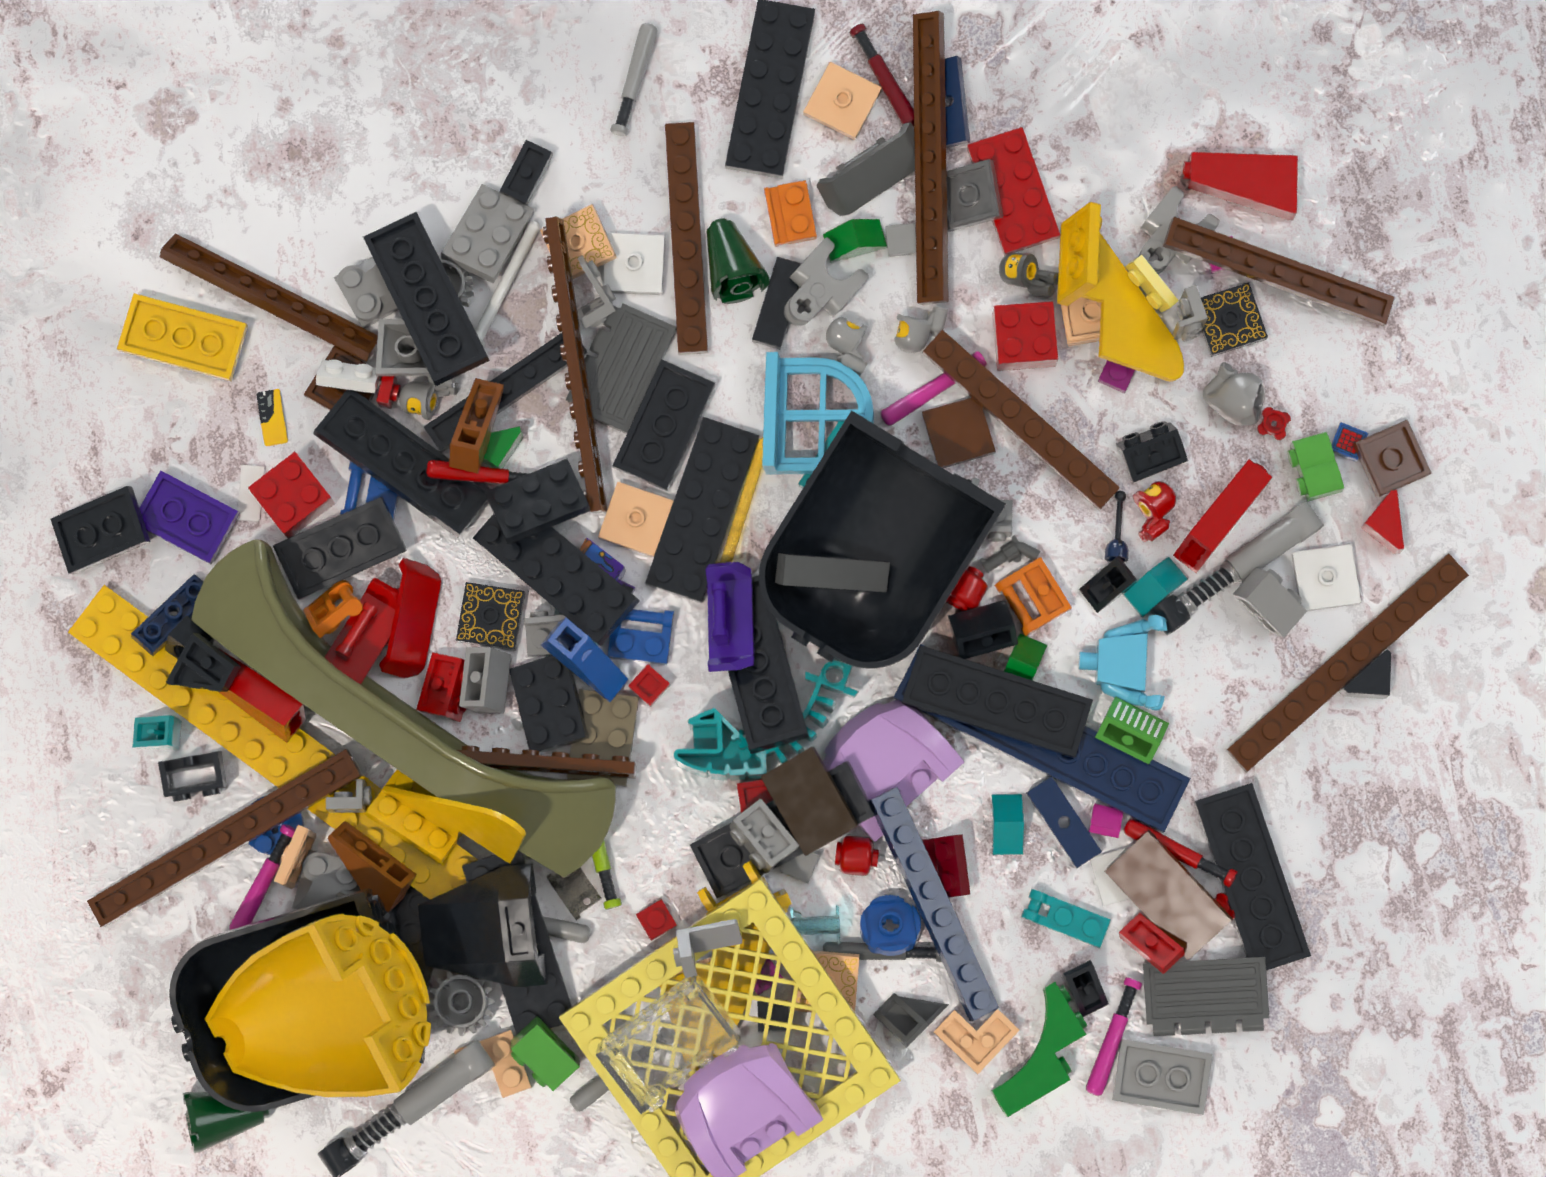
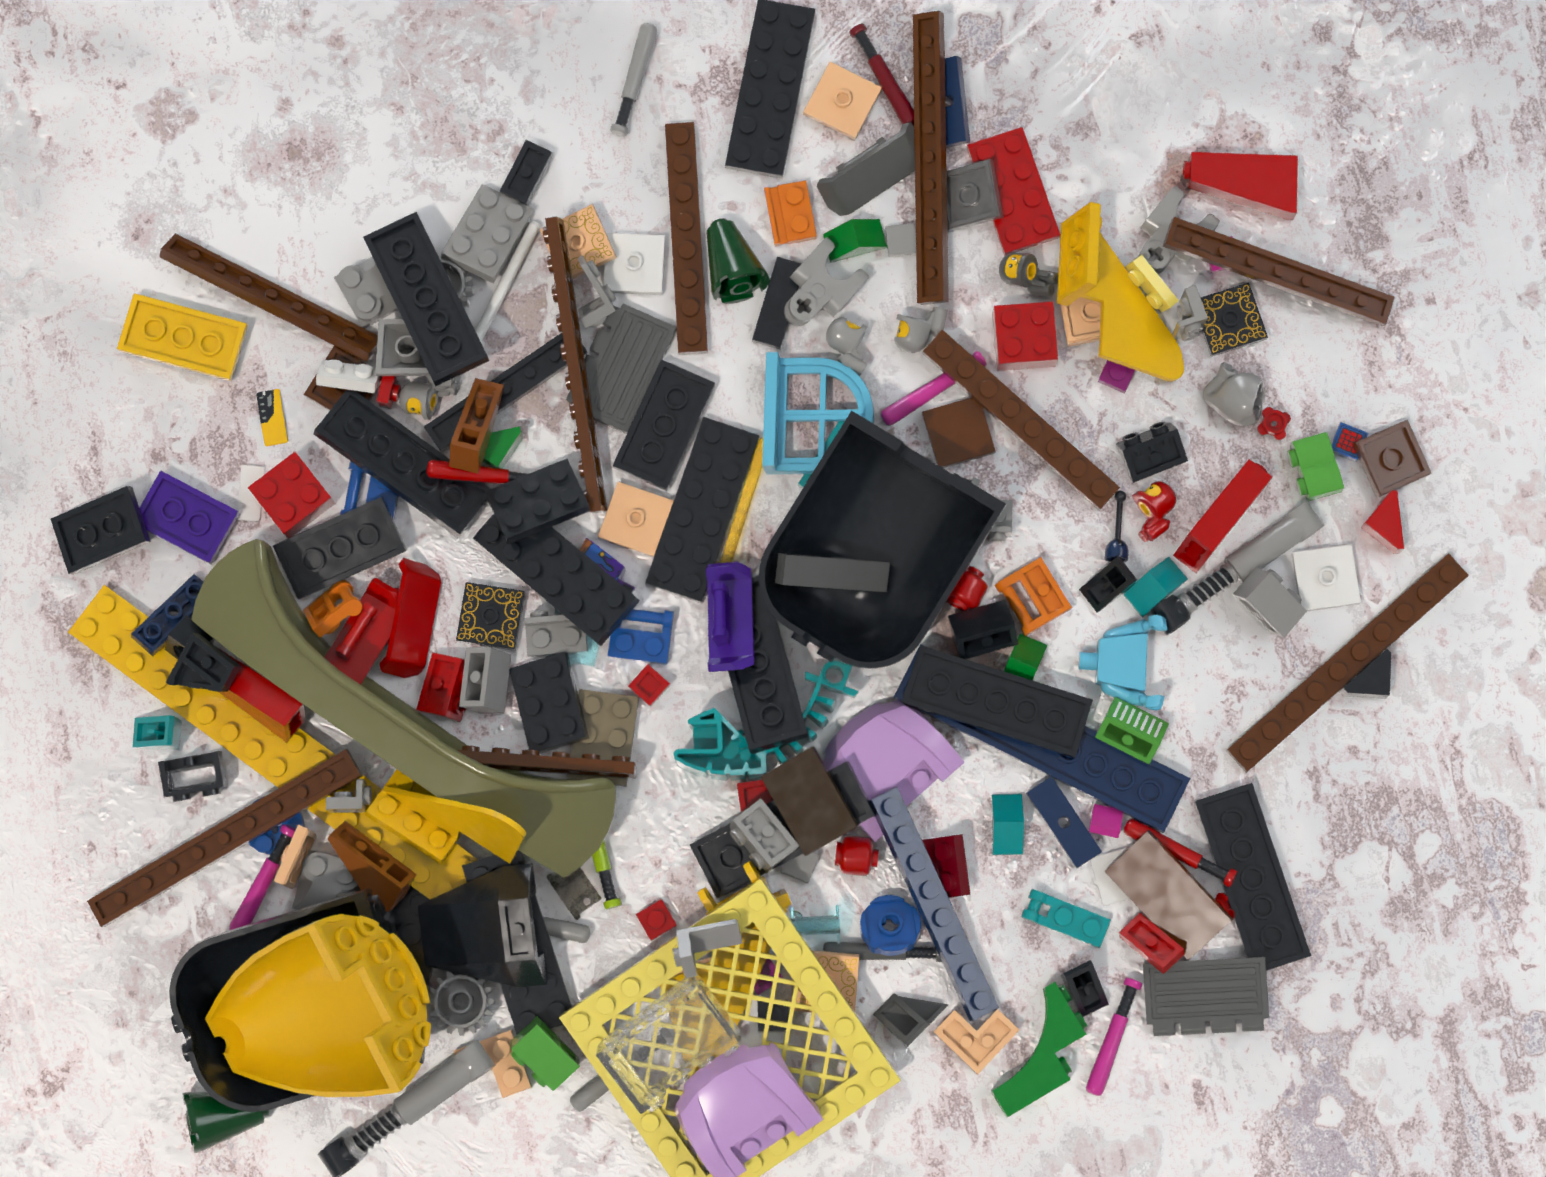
(584, 659): blue slope -> none
(1010, 552): dark grey piece -> none
(1162, 1077): light grey plate -> none

